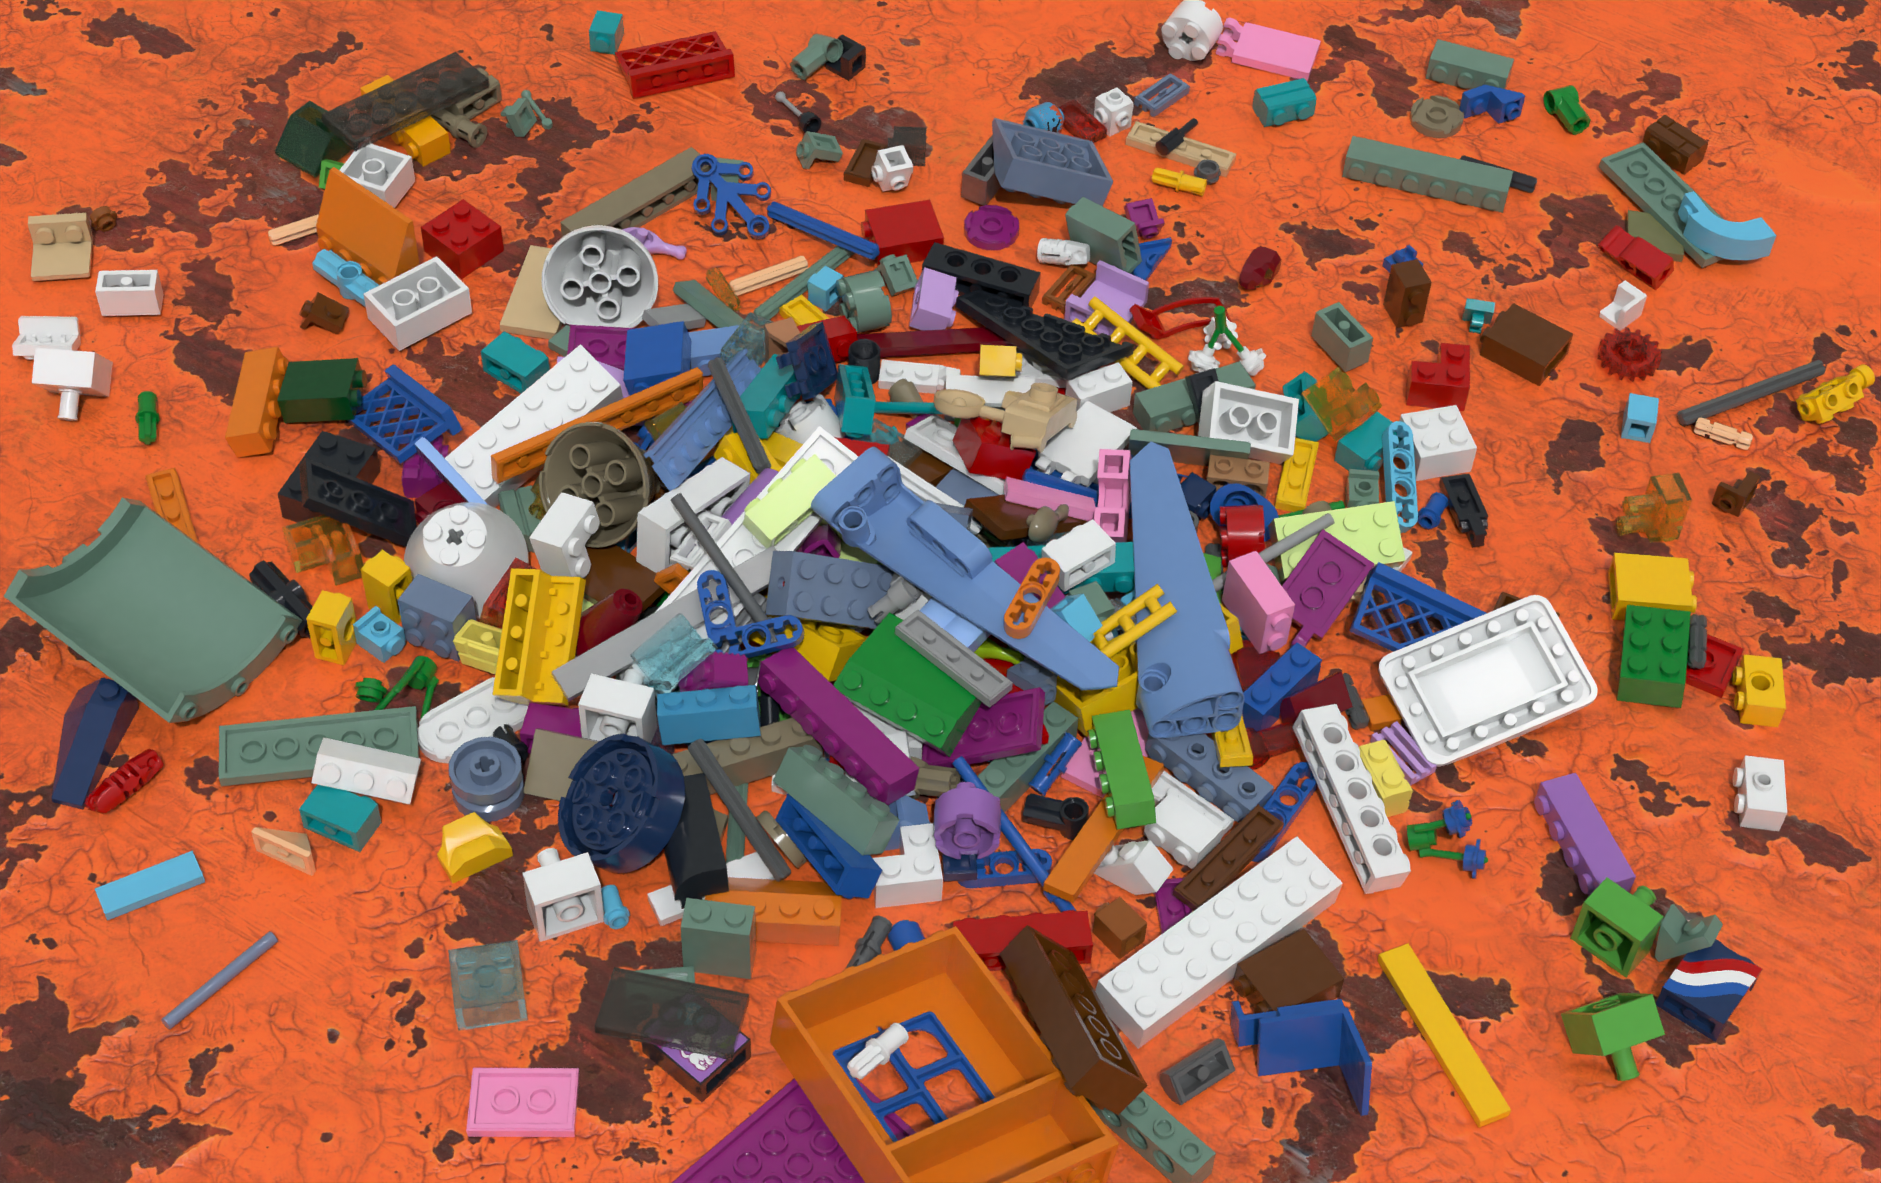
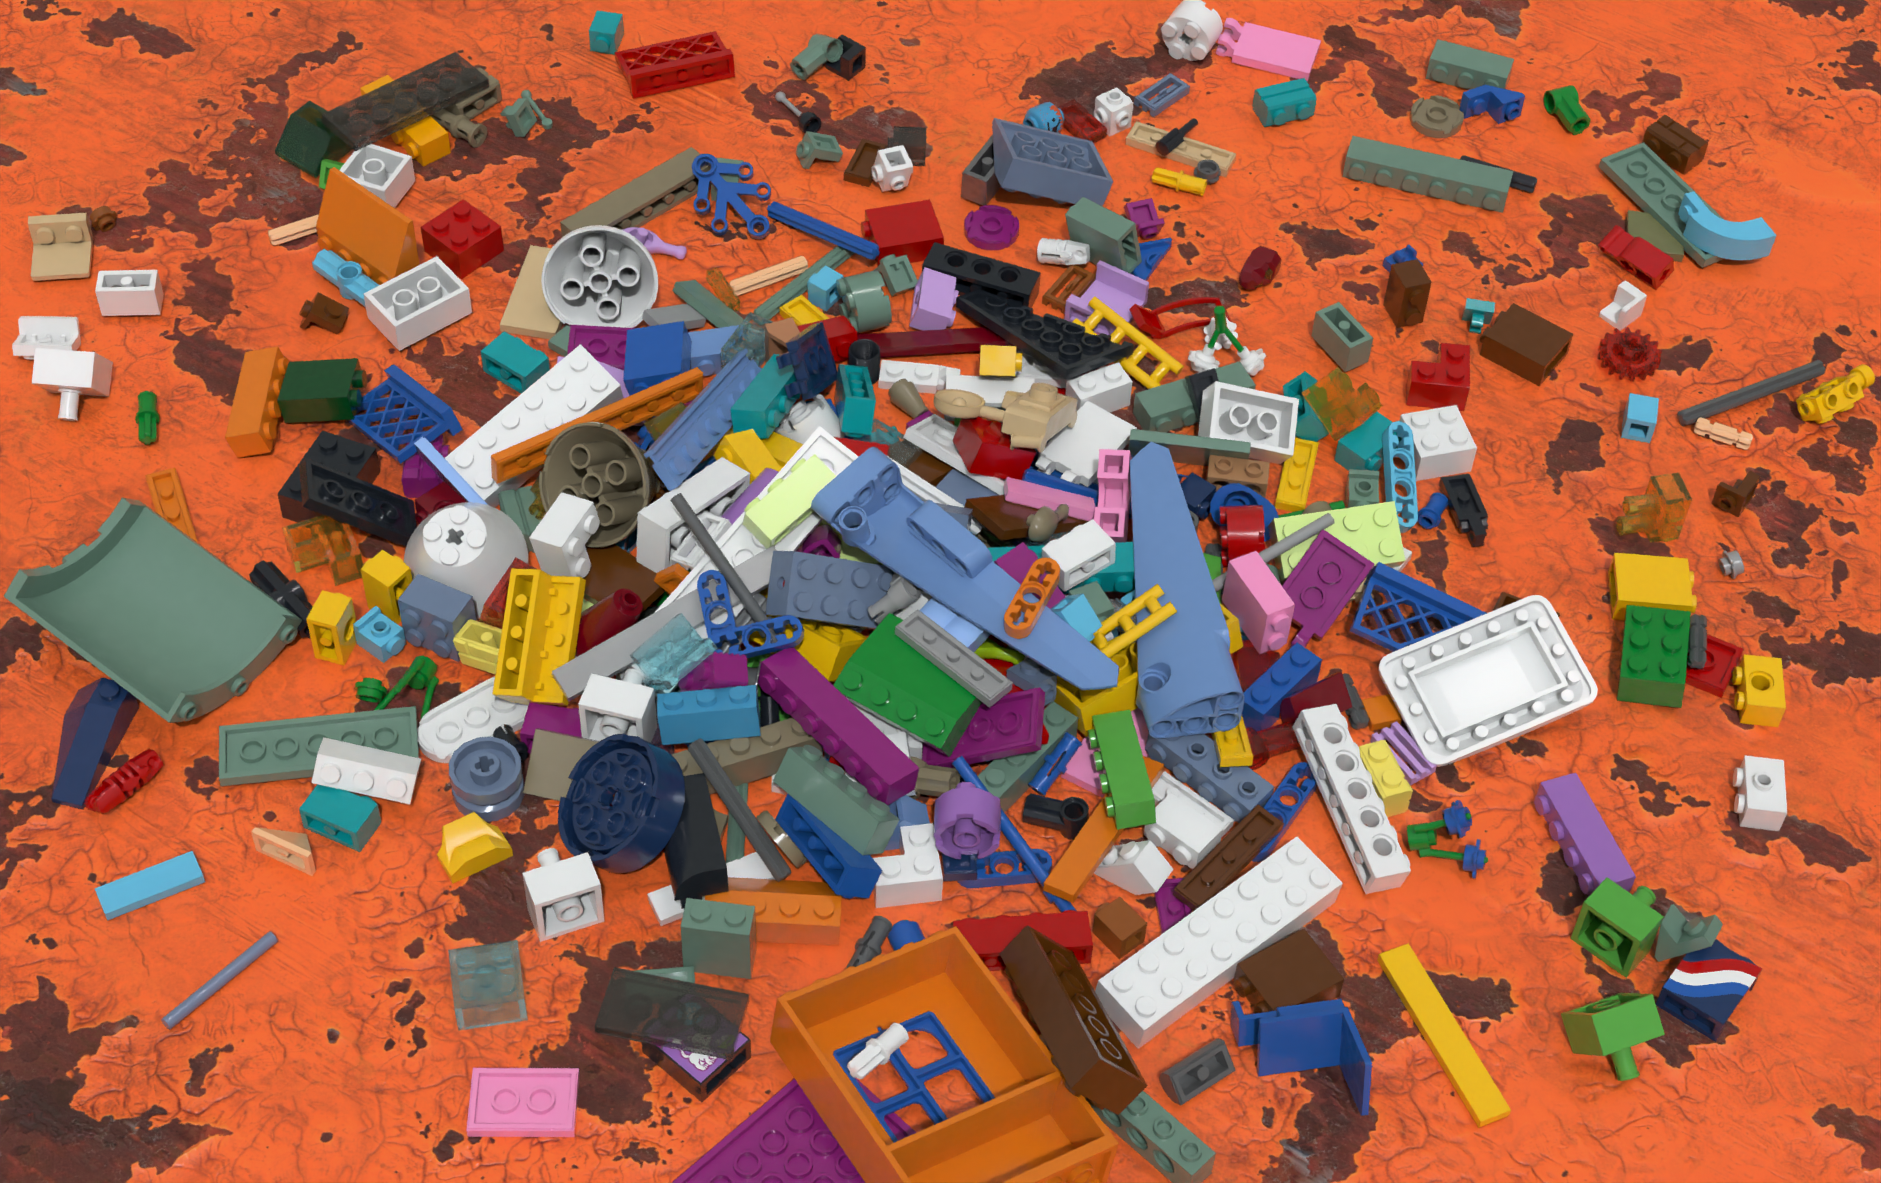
(615, 912): medium azure pin -> none
(739, 415): dark grey axle -> none
(906, 408): teal bar -> none
(1731, 564): none -> light grey plate

